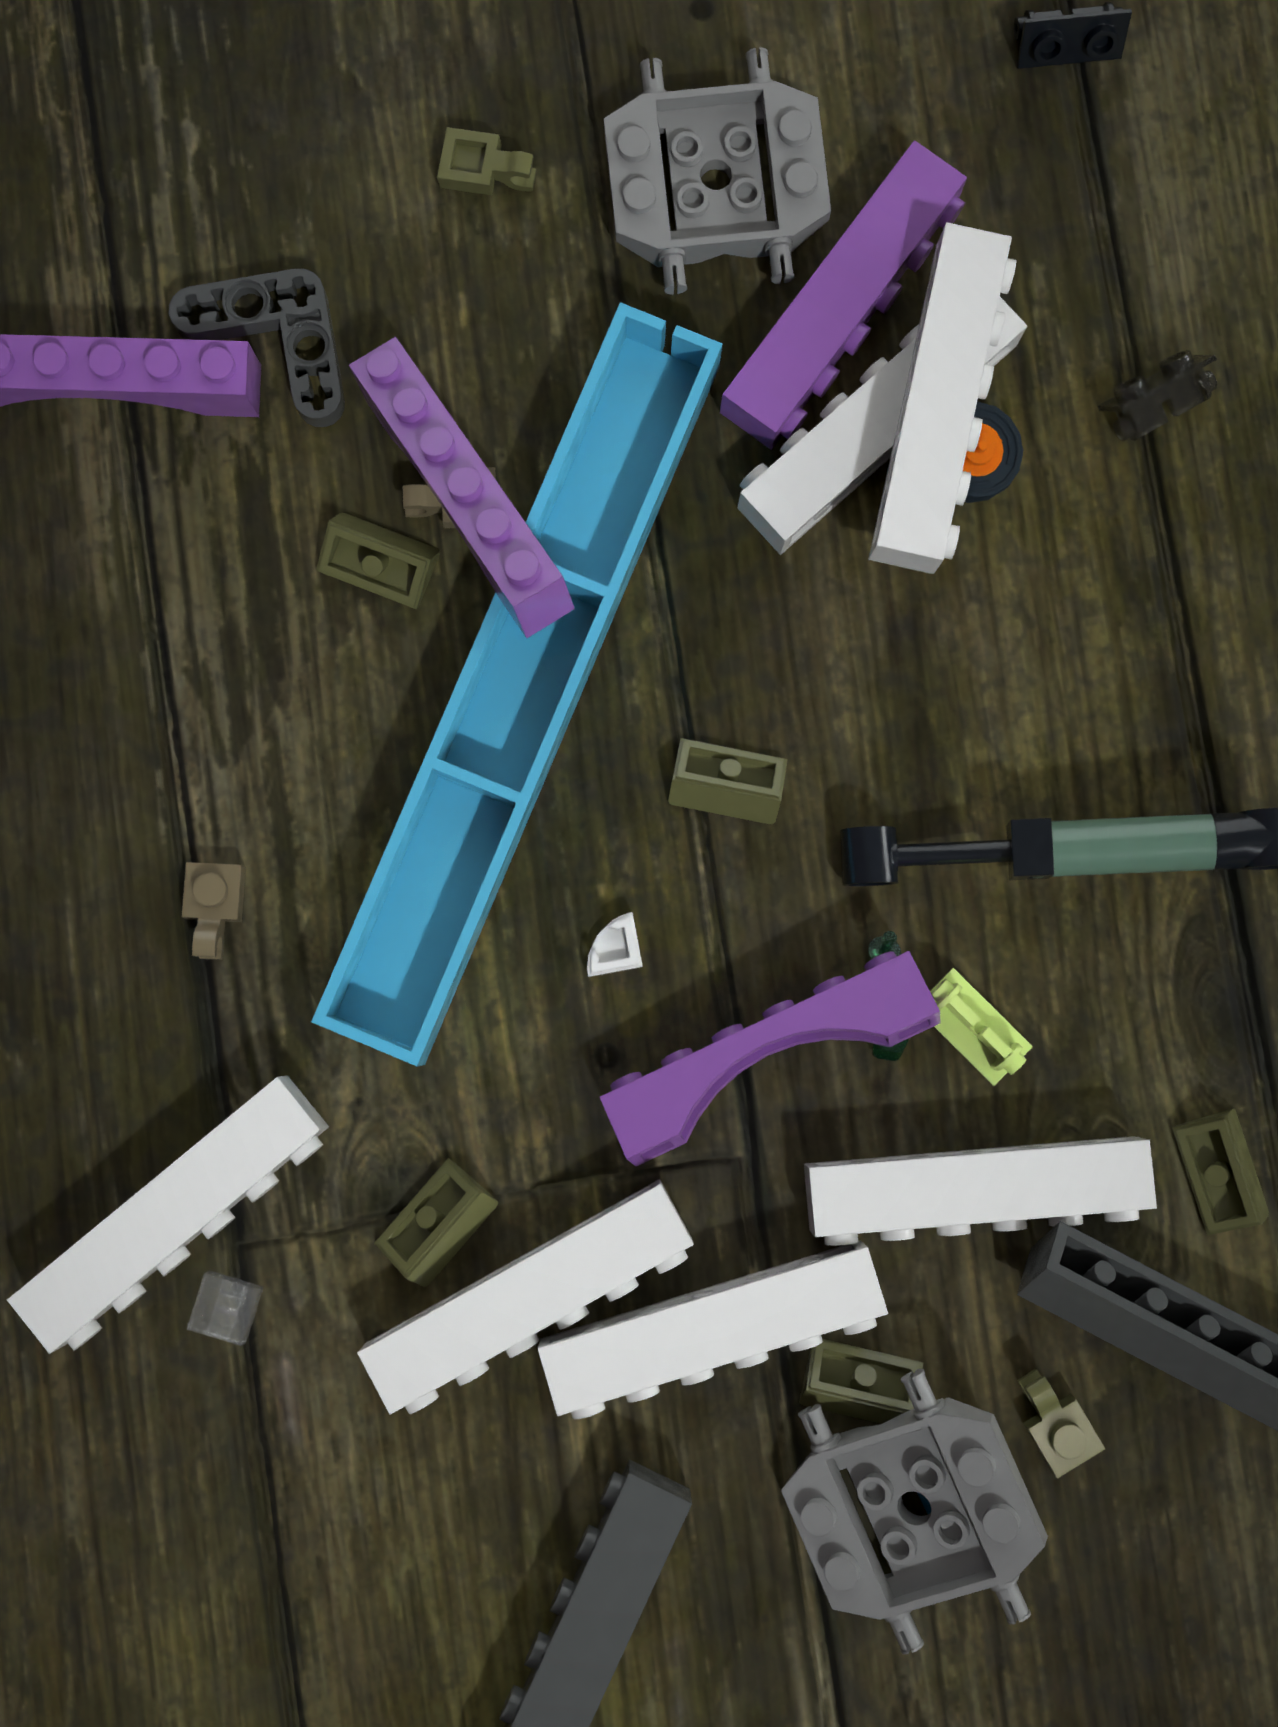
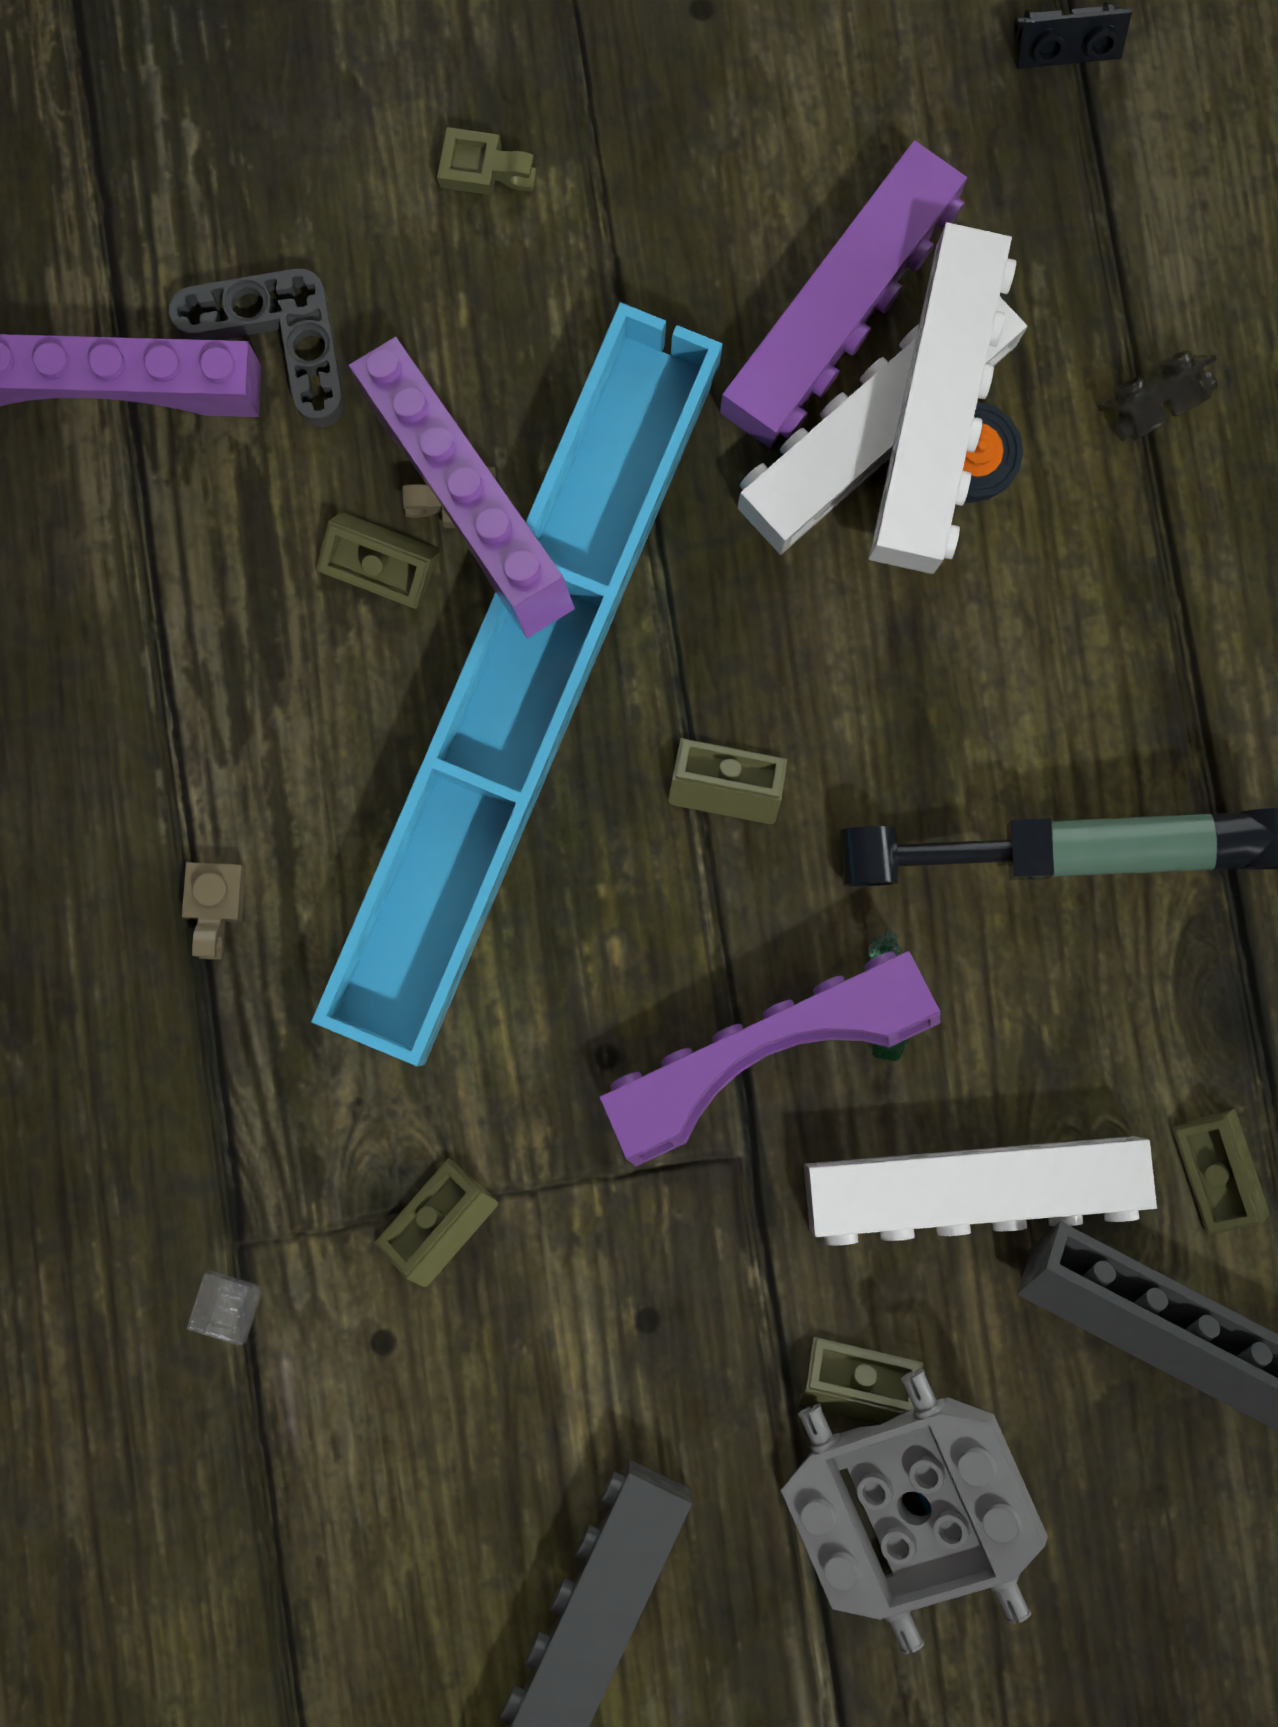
(168, 1214): white brick -> none
(525, 1297): white brick -> none
(615, 948): white tile -> none
(711, 1329): white brick -> none
(719, 132): light grey piece -> none
(978, 1029): yellowish green hinge -> none
(1060, 1427): olive plate -> none

